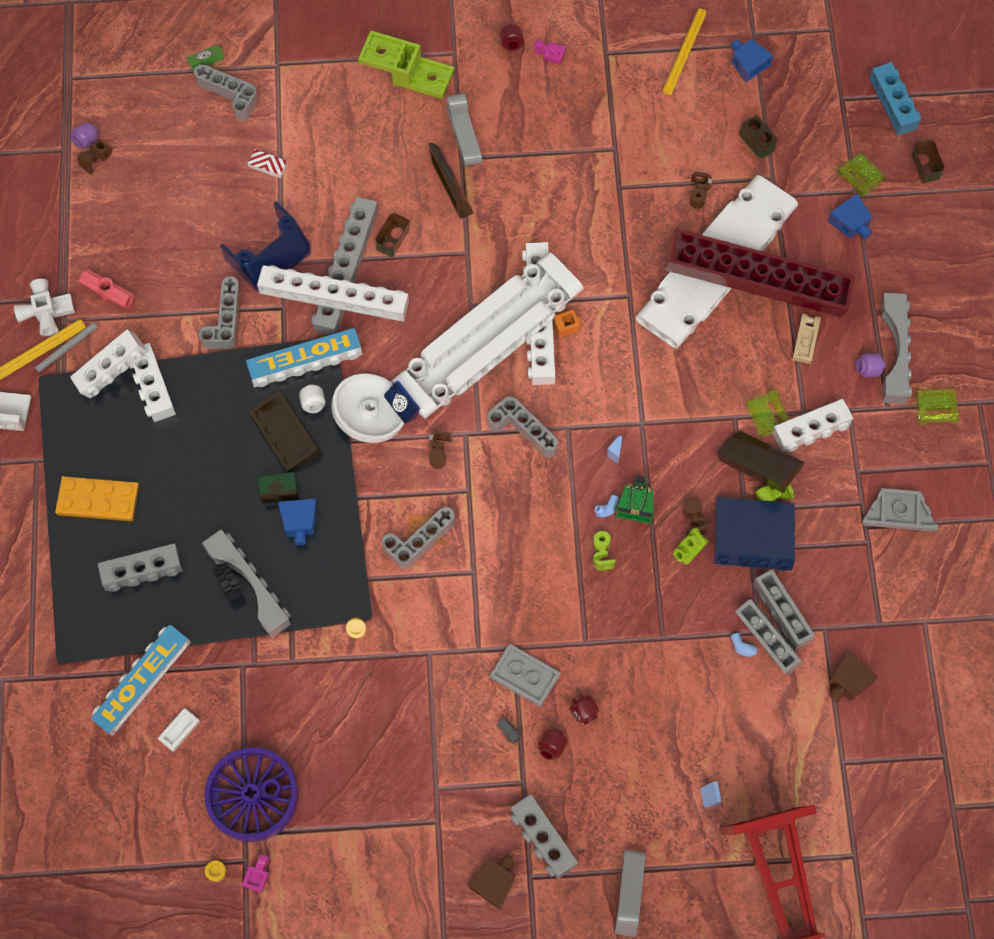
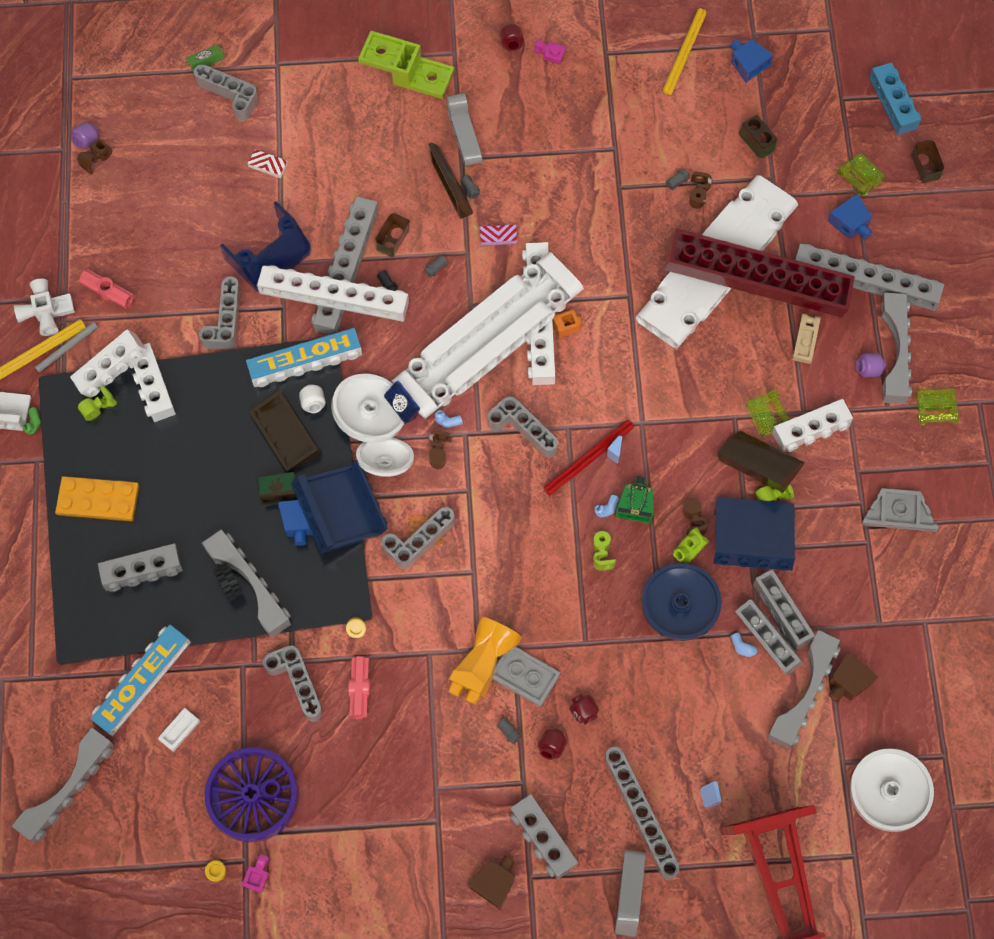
(35, 422): none -> bright green arm
(37, 820): none -> light grey arch
(91, 408): none -> lime leg
(298, 683): none -> light grey beam
(339, 507): none -> dark blue panel
(359, 687): none -> coral piece
(385, 457): none -> white dish
(386, 281): none -> black pin
(432, 268): none -> dark grey pin
(446, 421): none -> light blue arm
(472, 190): none -> dark grey pin
(478, 667): none -> light orange hips
(498, 235): none -> tile
(587, 458): none -> red axle
(645, 822): none -> light grey beam
(677, 179): none -> dark grey pin
(681, 602): none -> dark blue dish
(787, 725): none -> light grey arch
(878, 272): none -> light grey brick
(891, 790): none -> white dish

